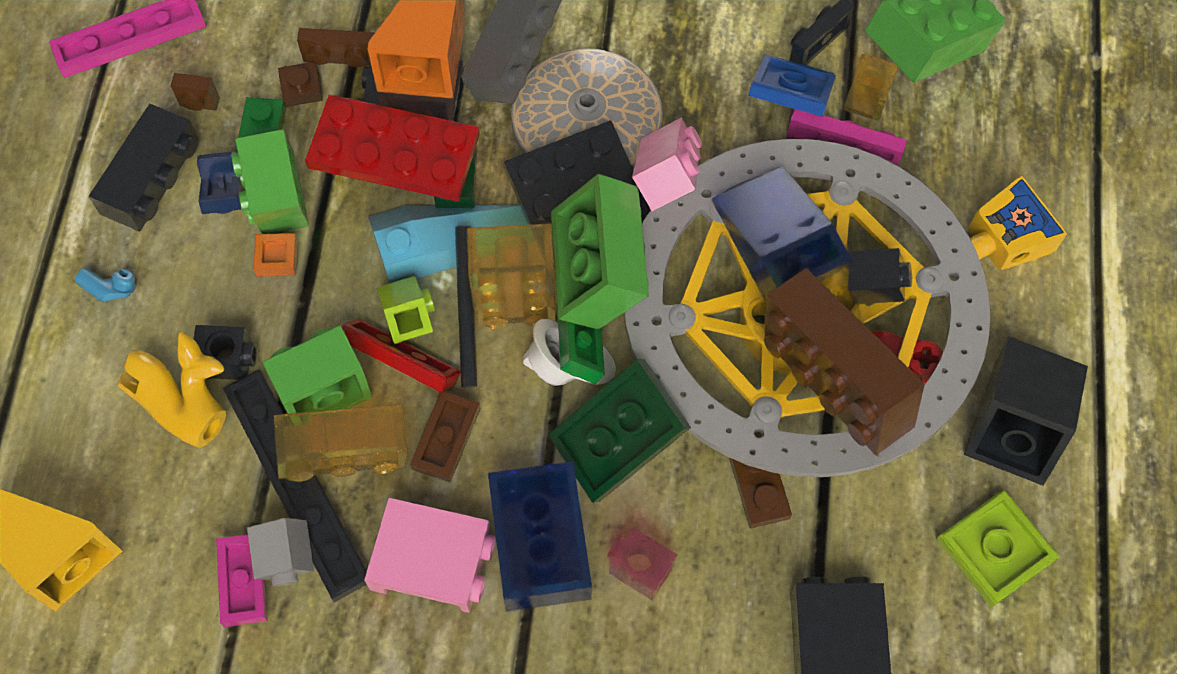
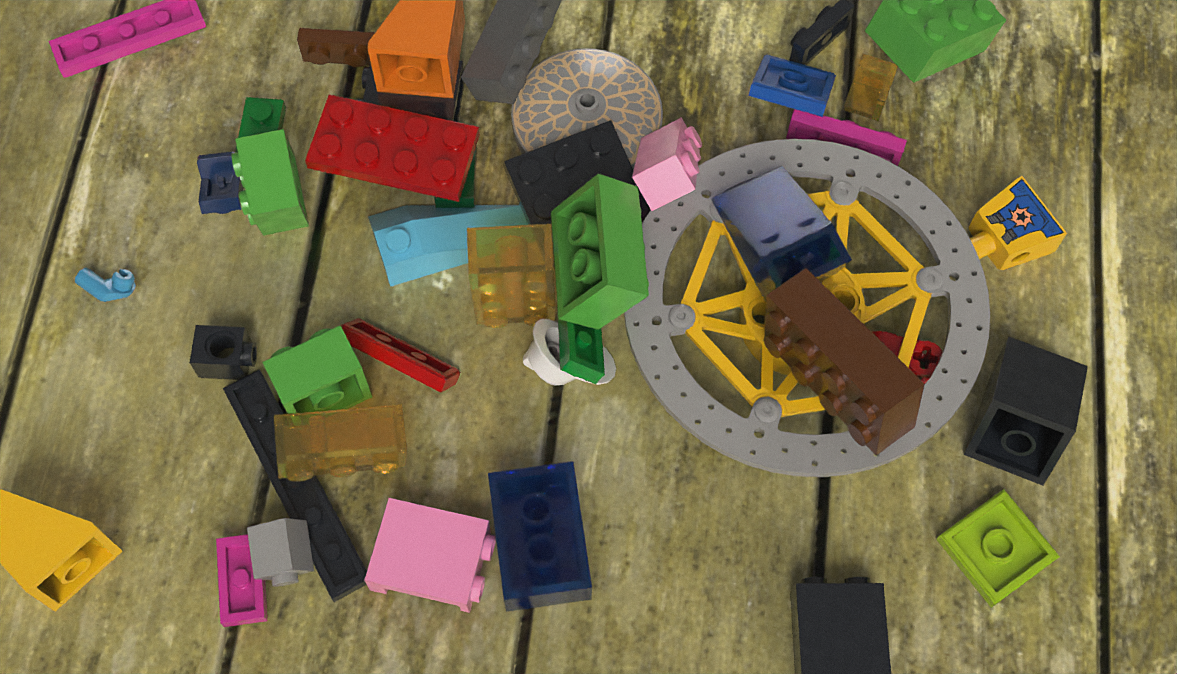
(144, 167): black brick -> none
(190, 416): yellow piece -> none
(195, 92): reddish brown plate -> none
(275, 255): orange plate -> none
(300, 84): reddish brown plate -> none
(406, 309): lime brick -> none
(445, 436): reddish brown plate -> none
(465, 312): black bar -> none
(619, 430): dark green plate -> none
(645, 581): clear pink brick -> none
(761, 495): reddish brown plate -> none
(878, 276): black brick -> none

